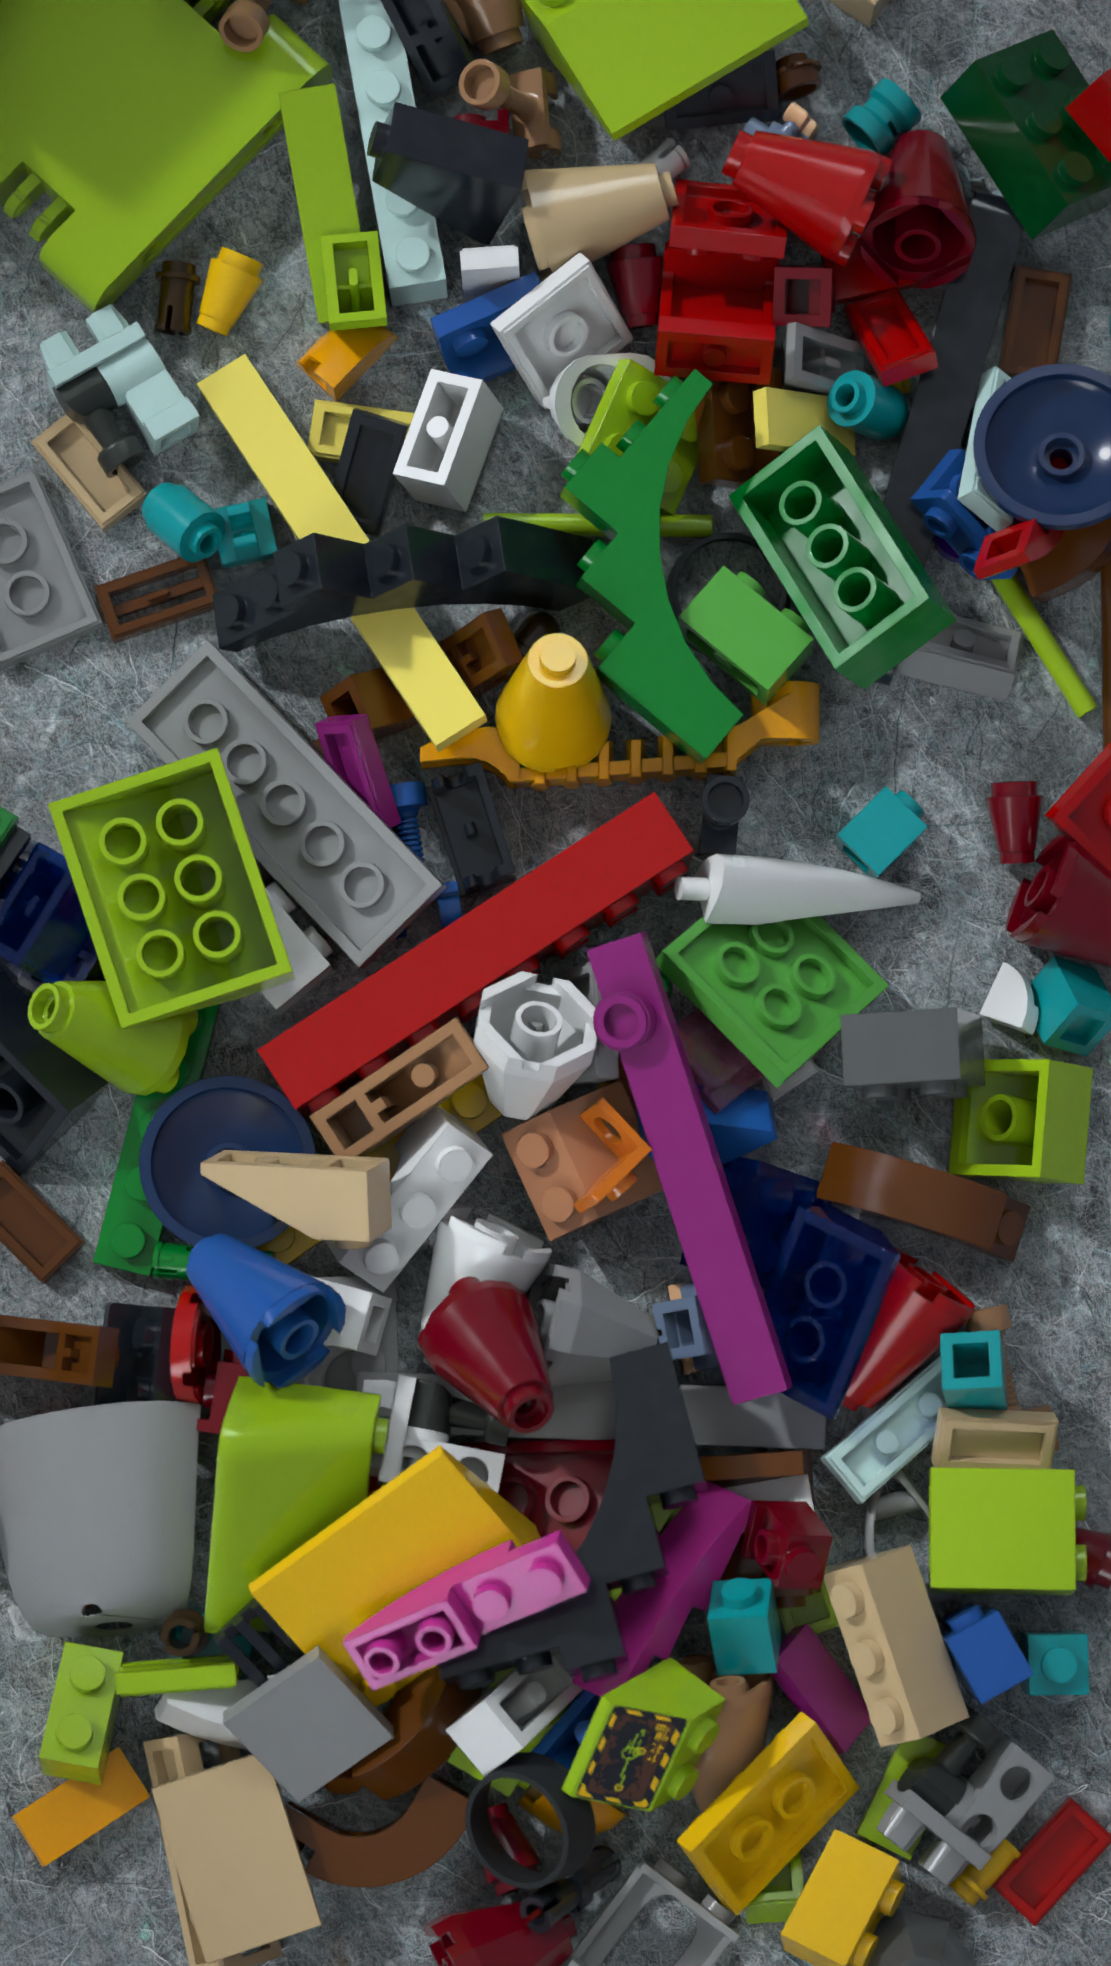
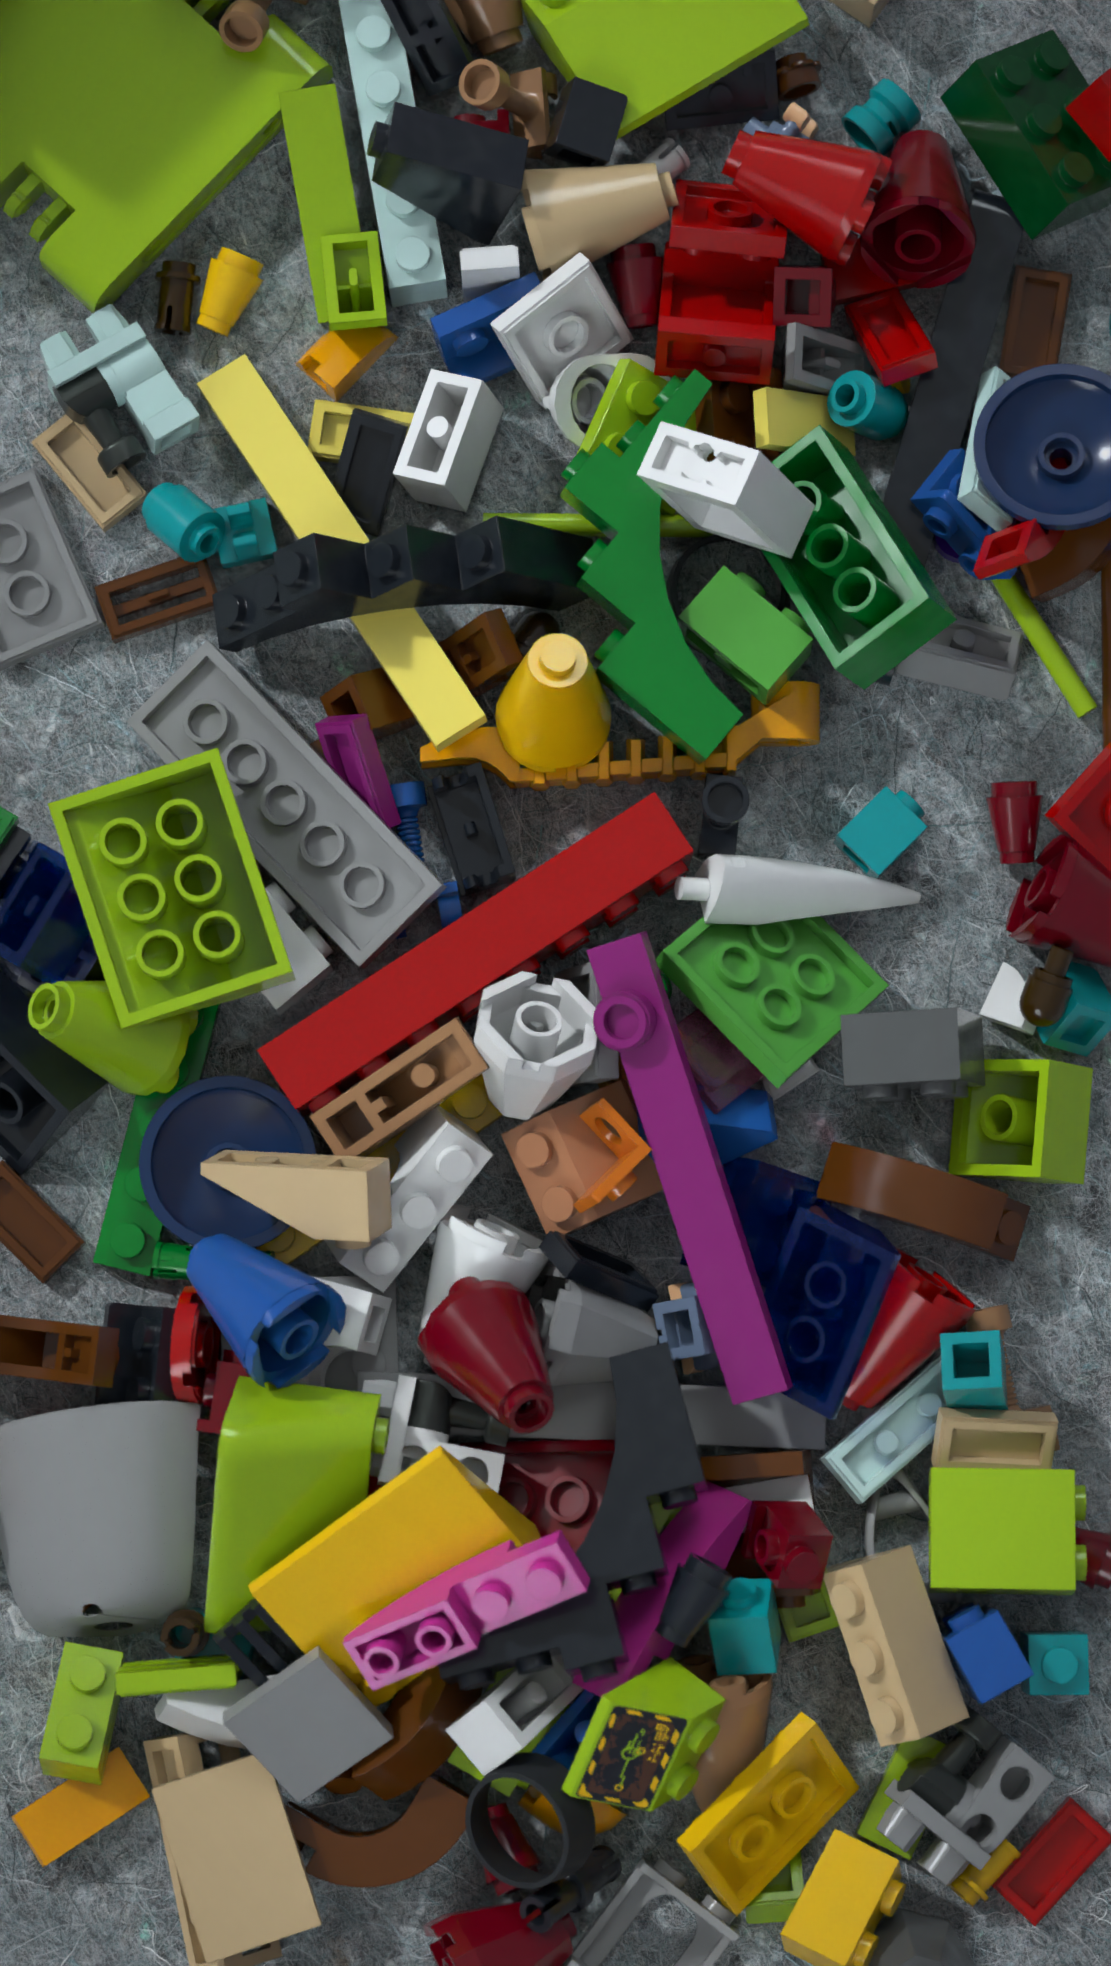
(585, 124): none -> black panel
(599, 1270): none -> black tile
(692, 1599): none -> black cone
(732, 496): none -> white window
(820, 1688): magenta tile -> none
(1047, 989): none -> dark brown cylinder

